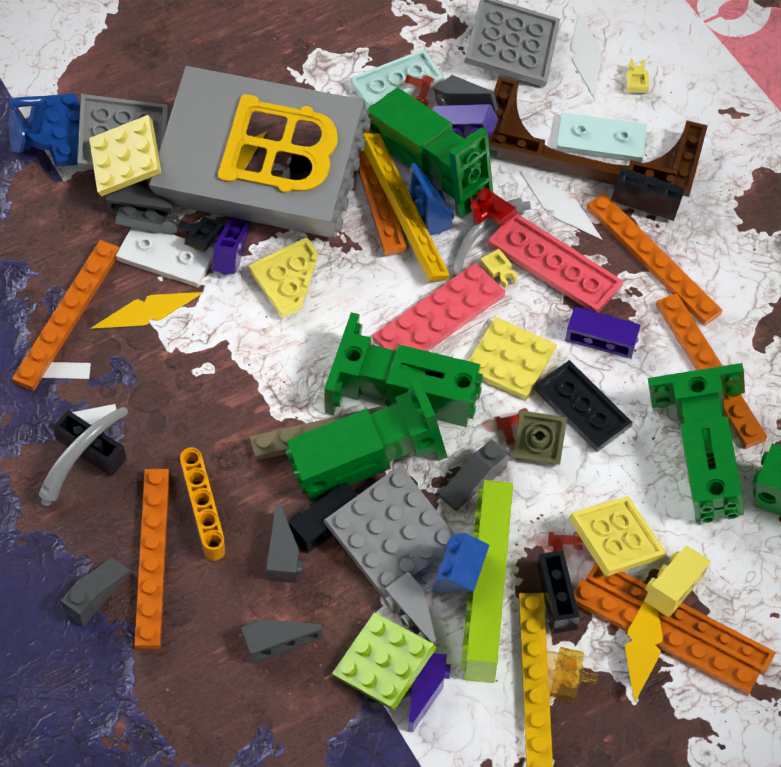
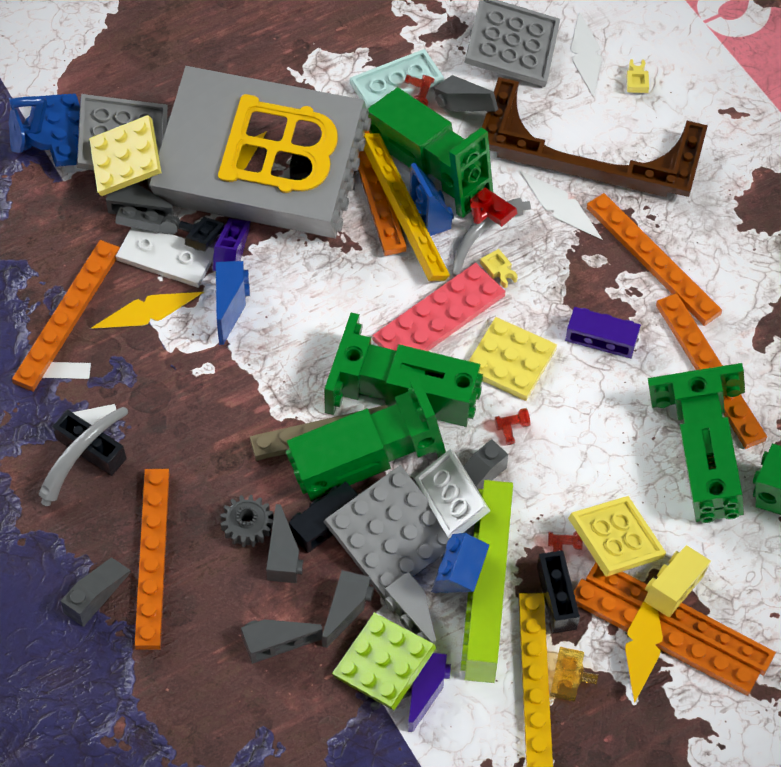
(202, 513): light orange beam -> none
(231, 295): none -> blue slope
(249, 532): none -> dark grey gear
(286, 275): light yellow plate -> none
(348, 602): none -> dark grey slope
(451, 494): none -> white plate
(469, 118): brick -> none
(540, 437): olive plate -> none
(556, 263): coral plate -> none
(584, 405): black plate -> none
(601, 137): light aqua plate -> none
(647, 194): black brick -> none

